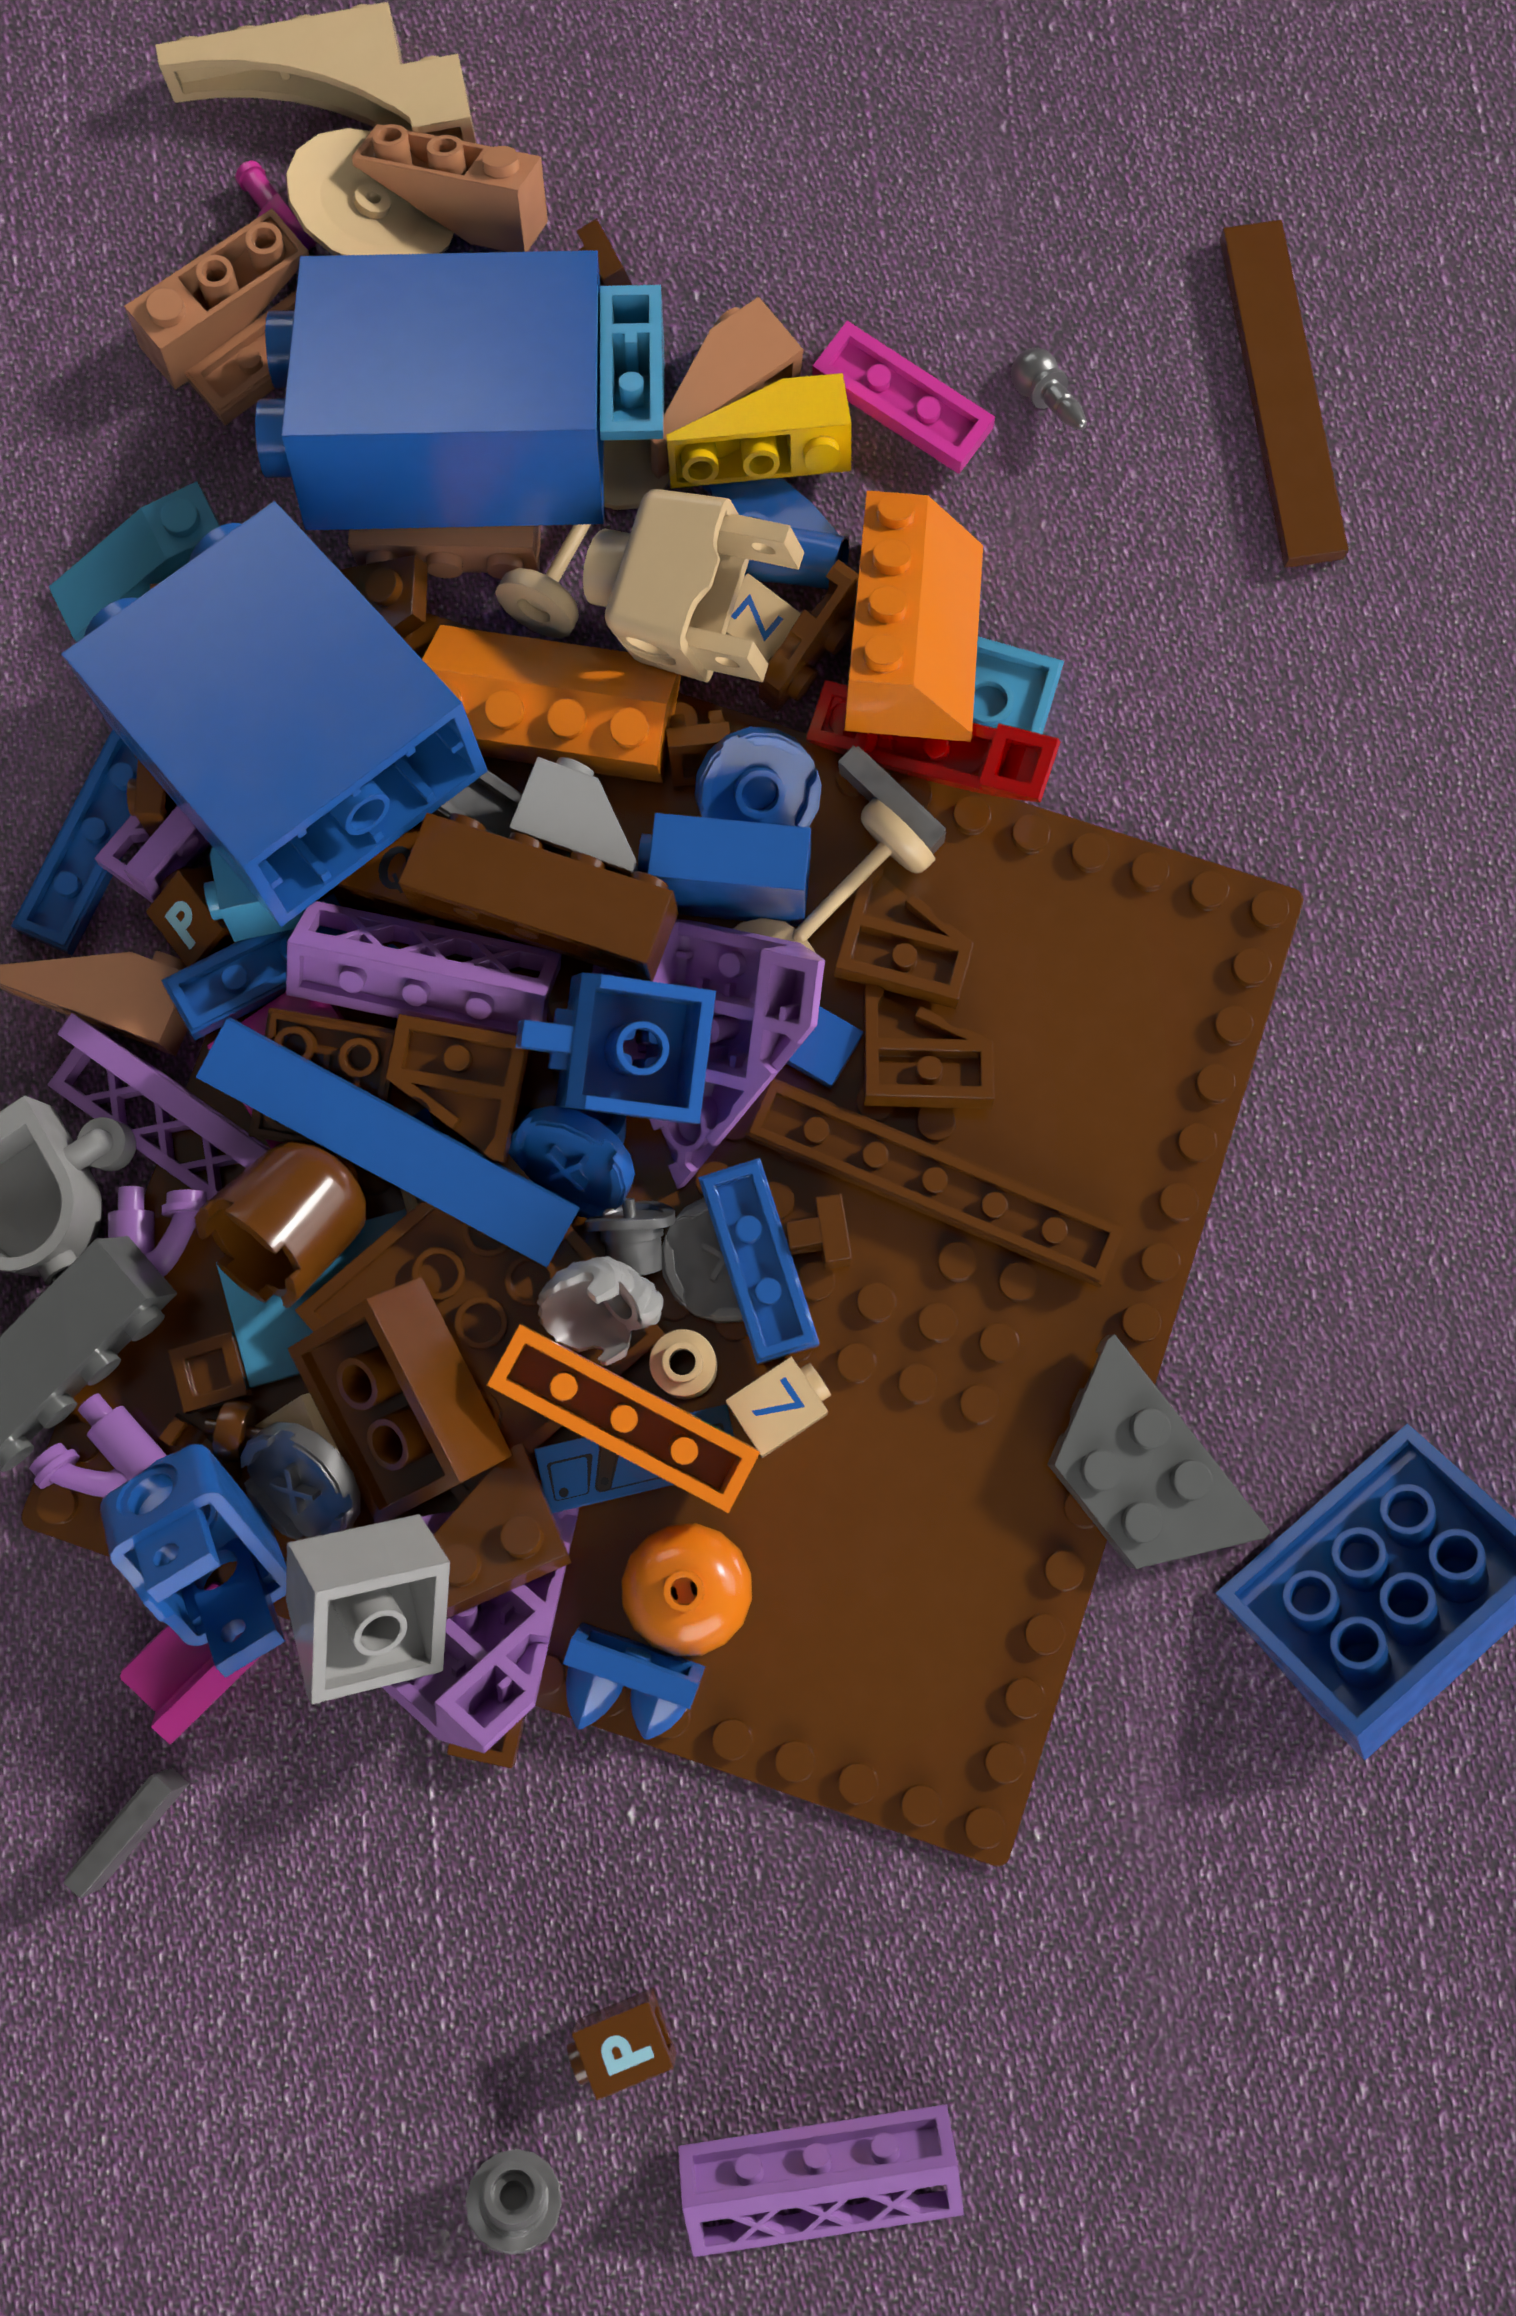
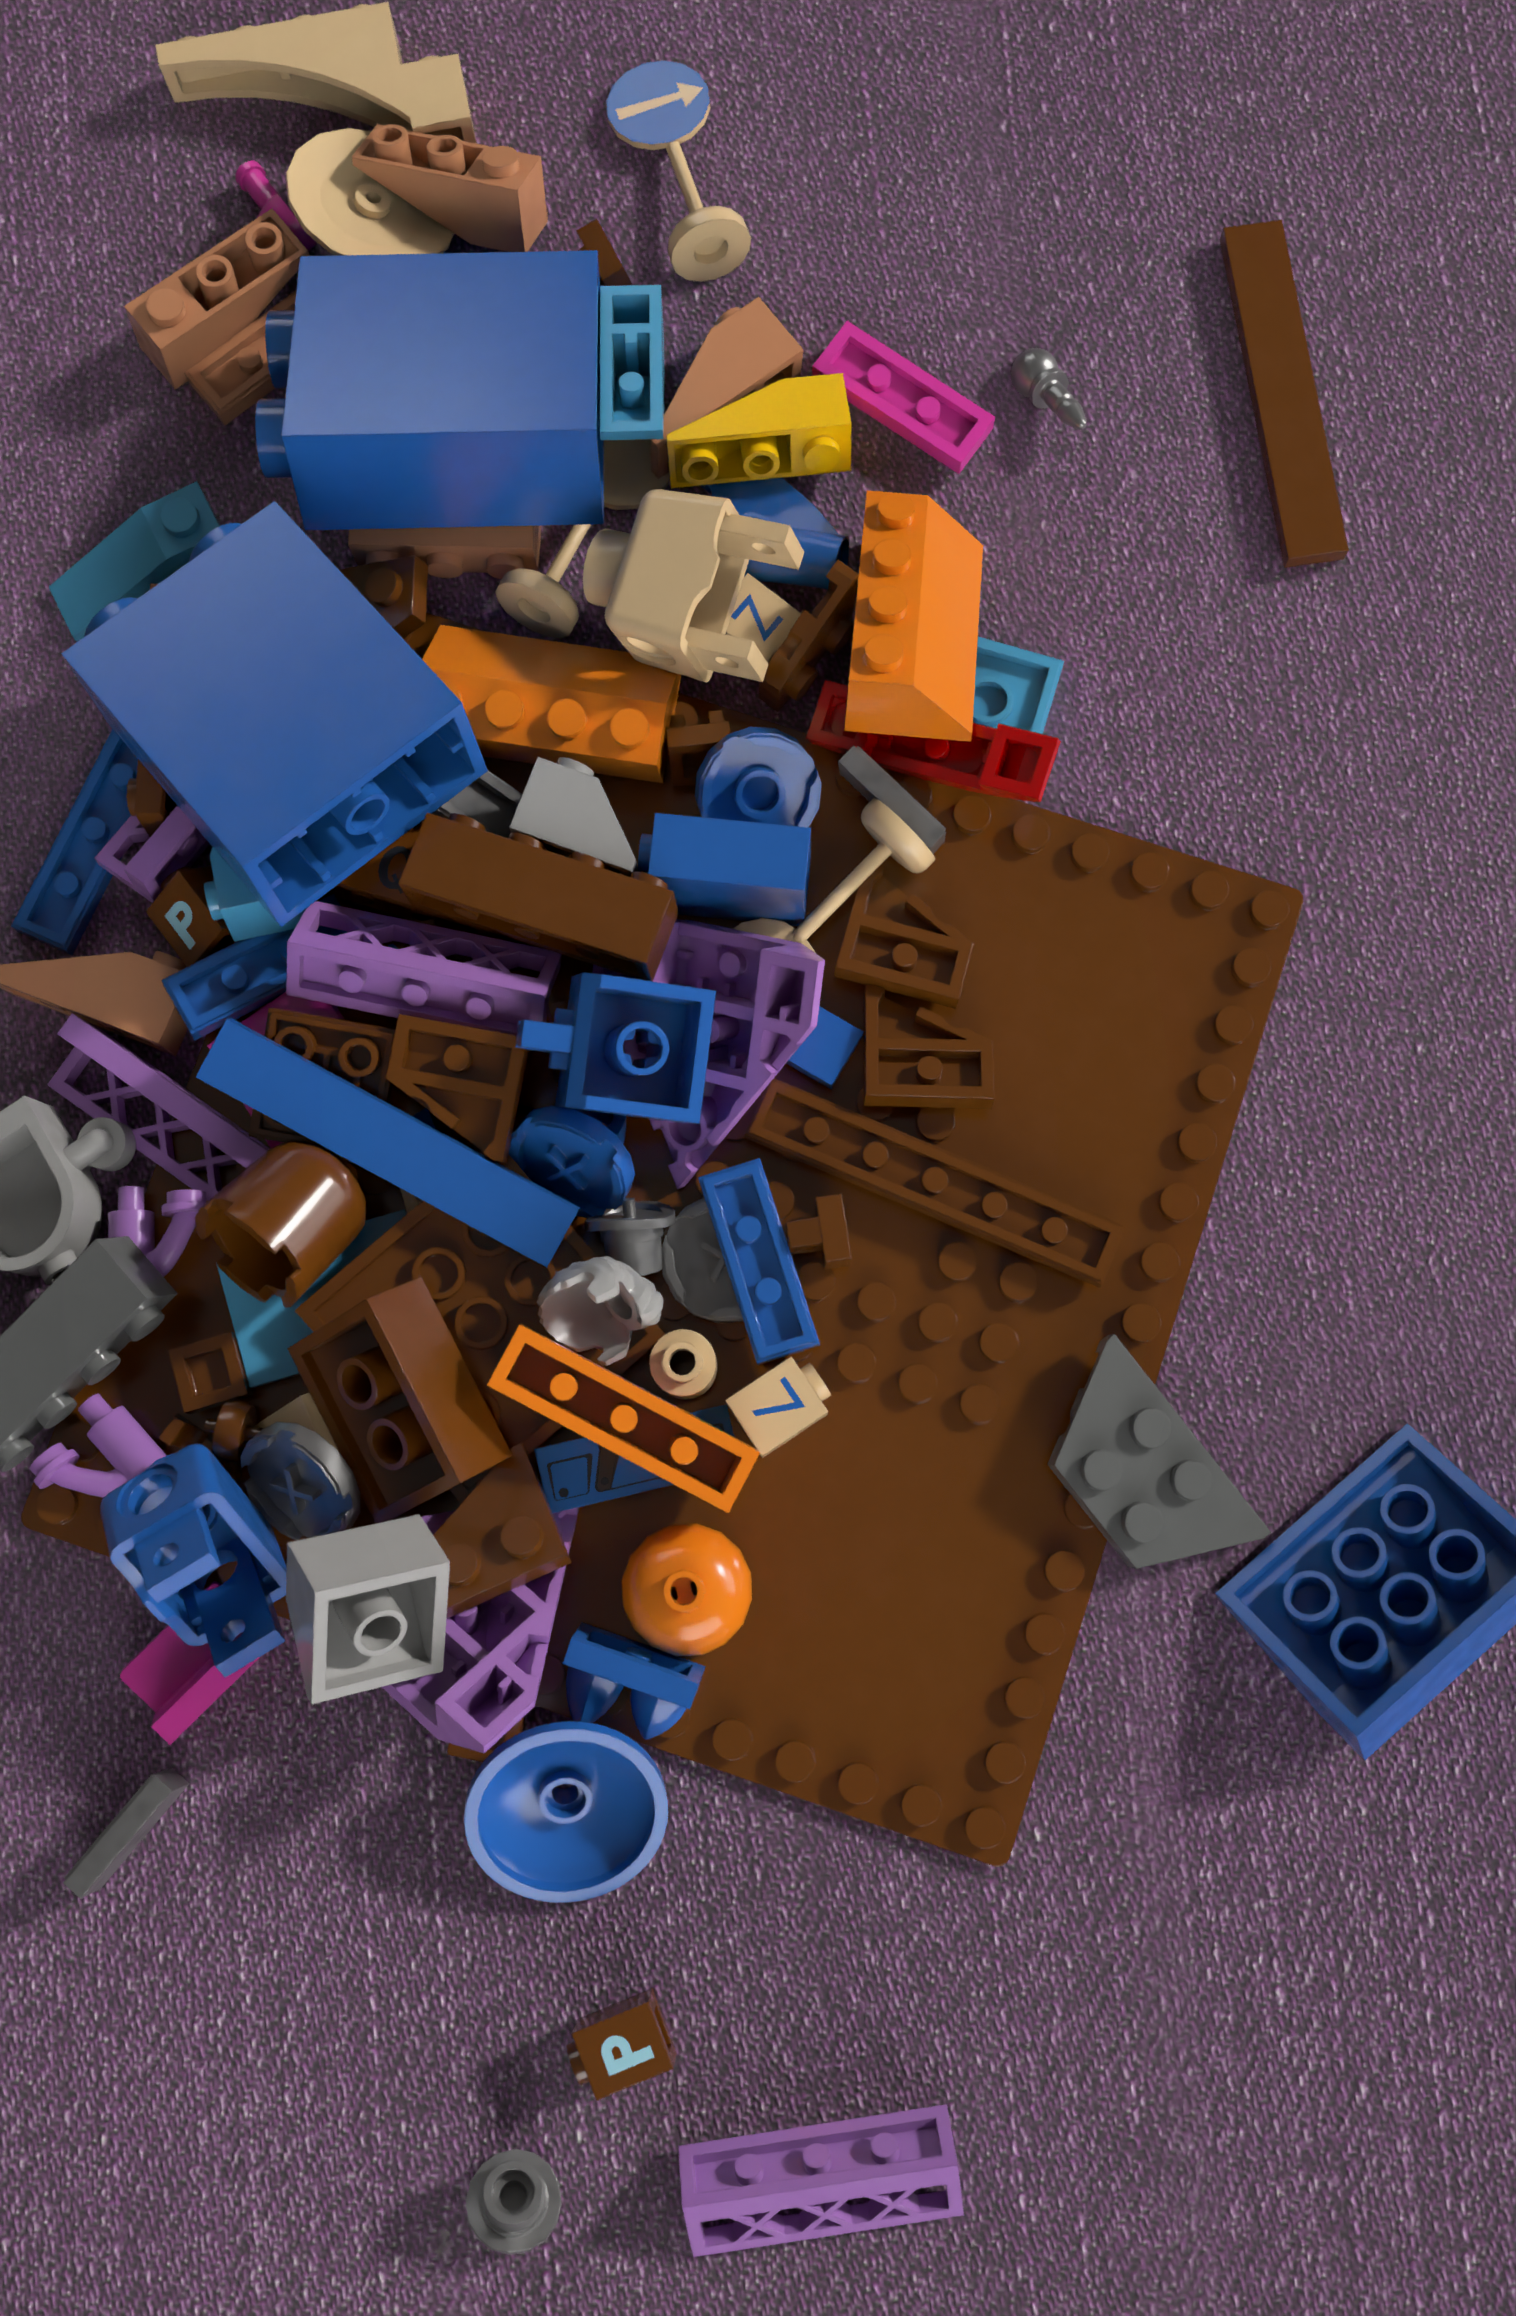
(572, 1839): none -> blue dish
(660, 109): none -> piece

